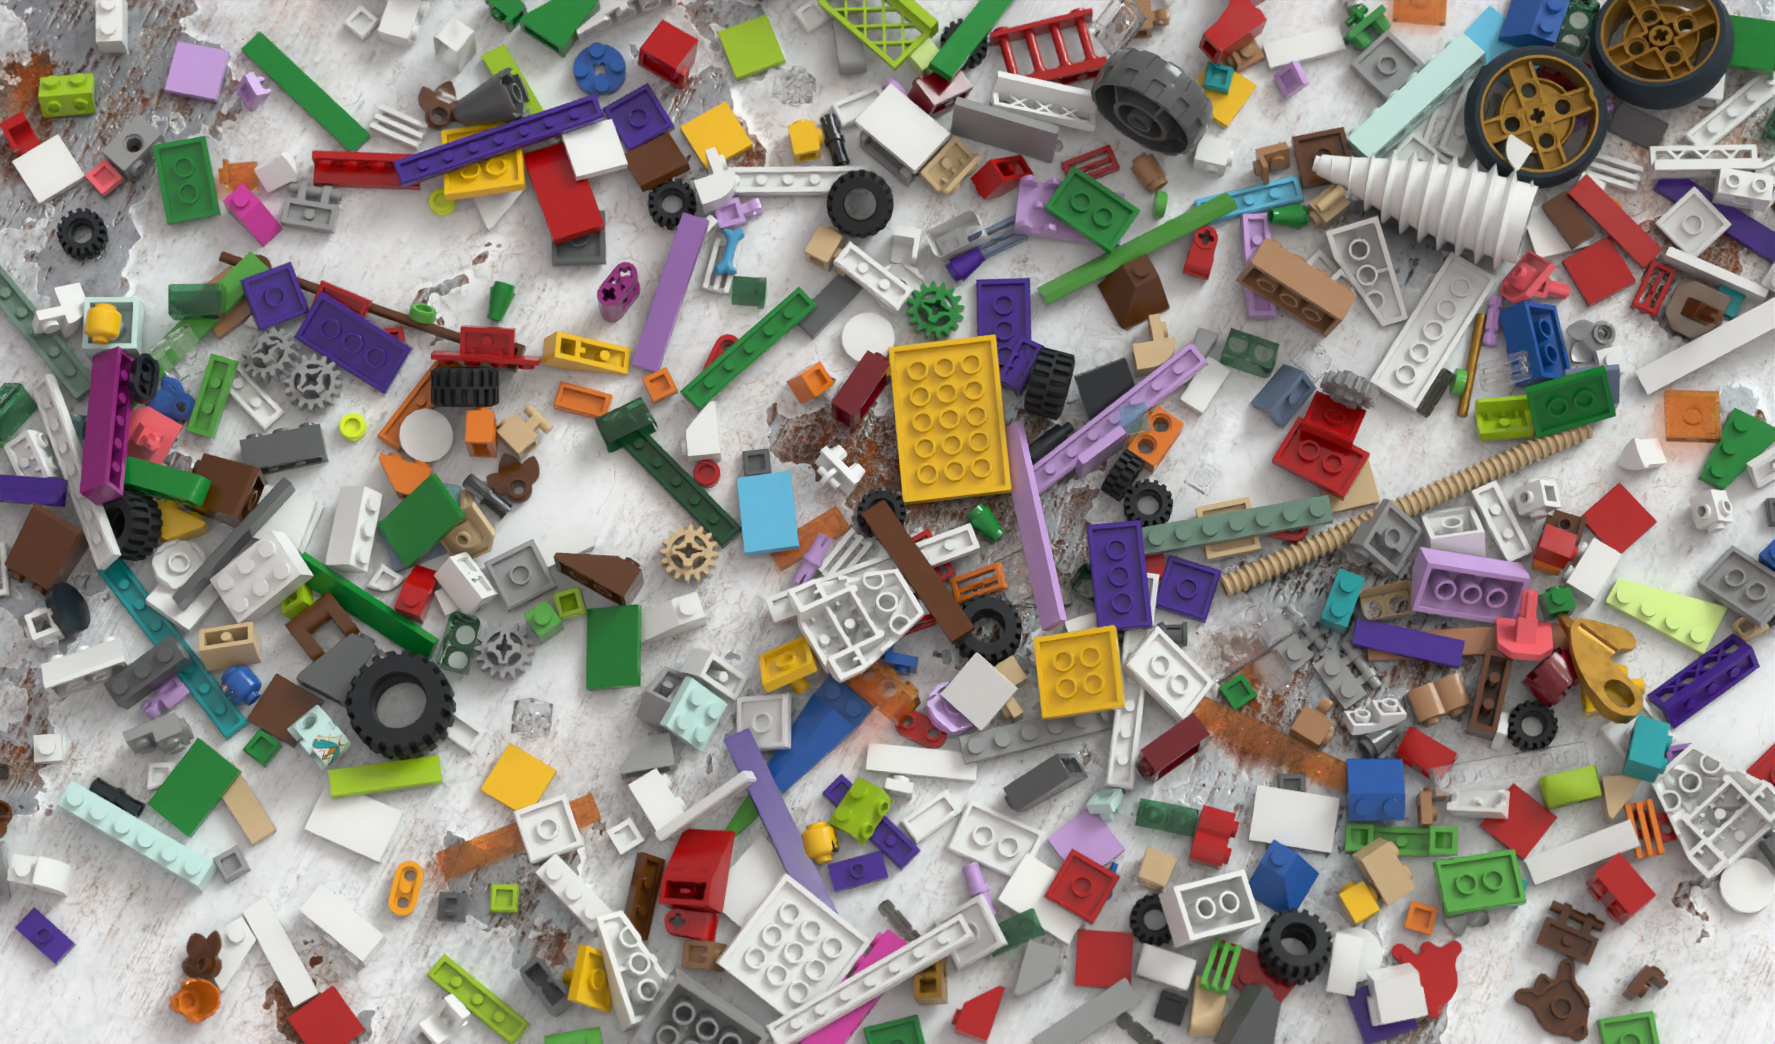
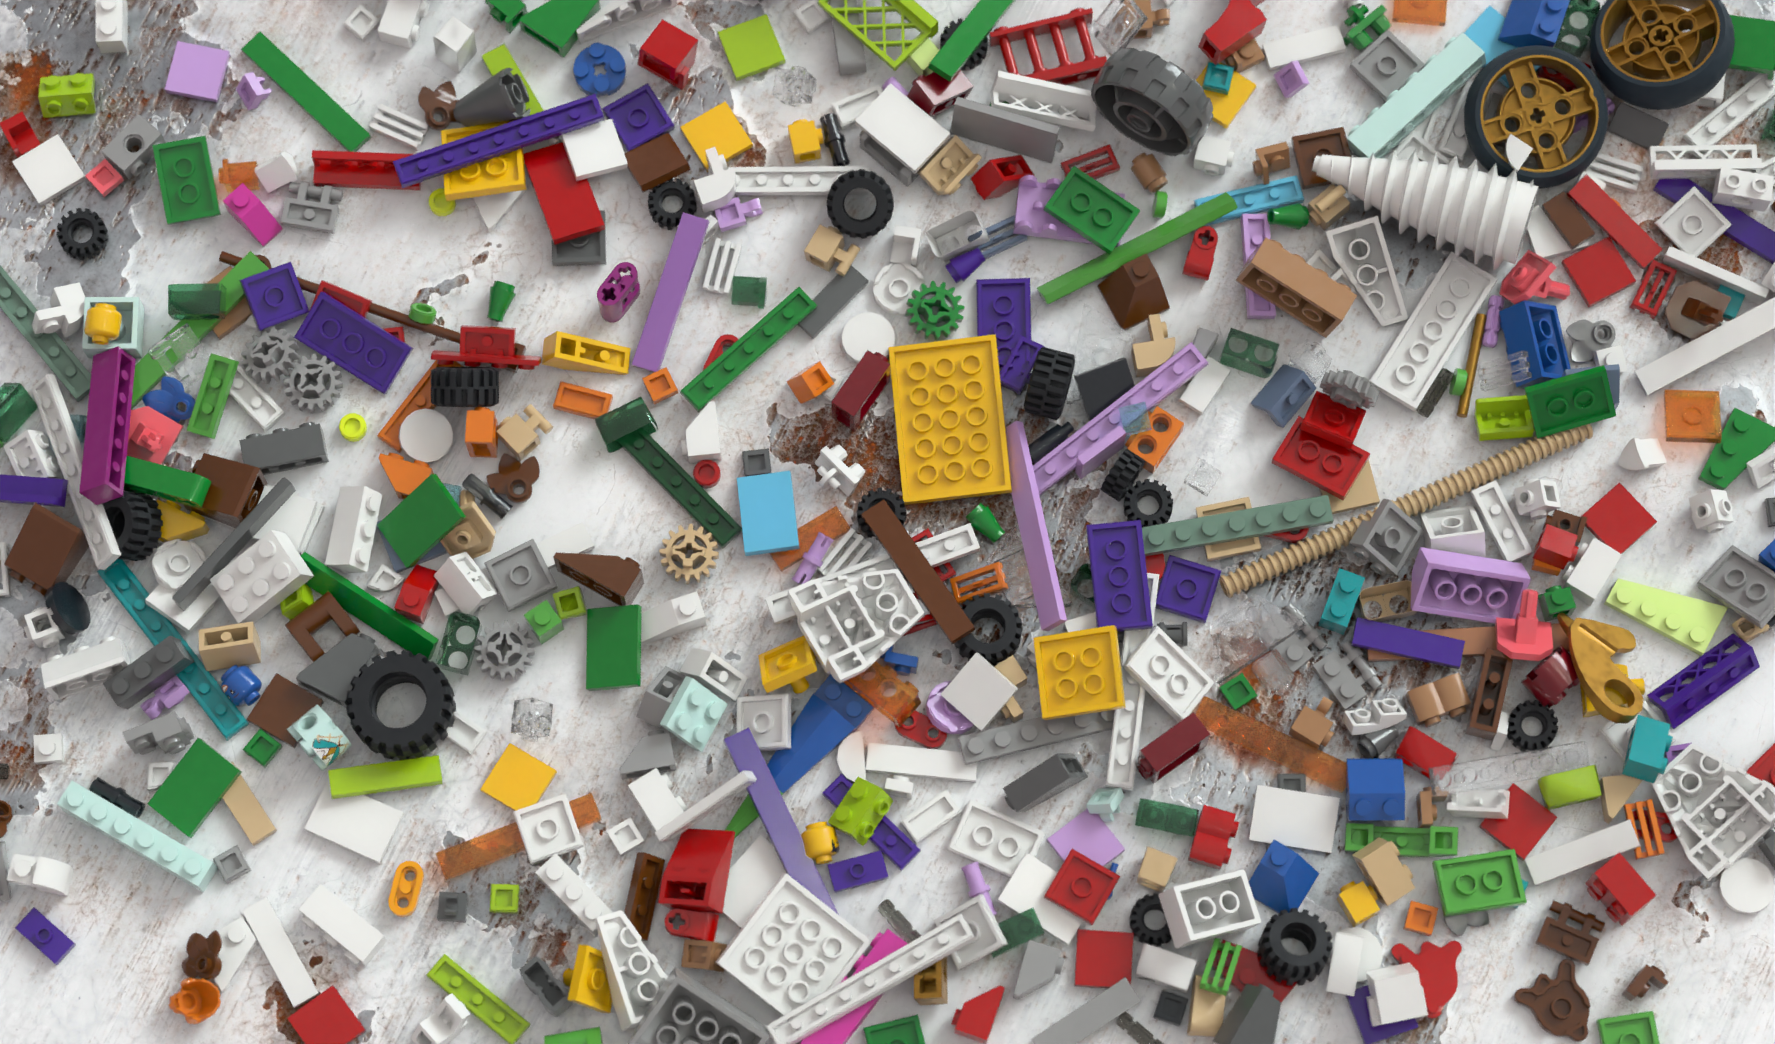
(143, 378): black plate -> none
(726, 263): dark azure piece -> none
(851, 757): none -> white tile
(872, 277): white tile -> none

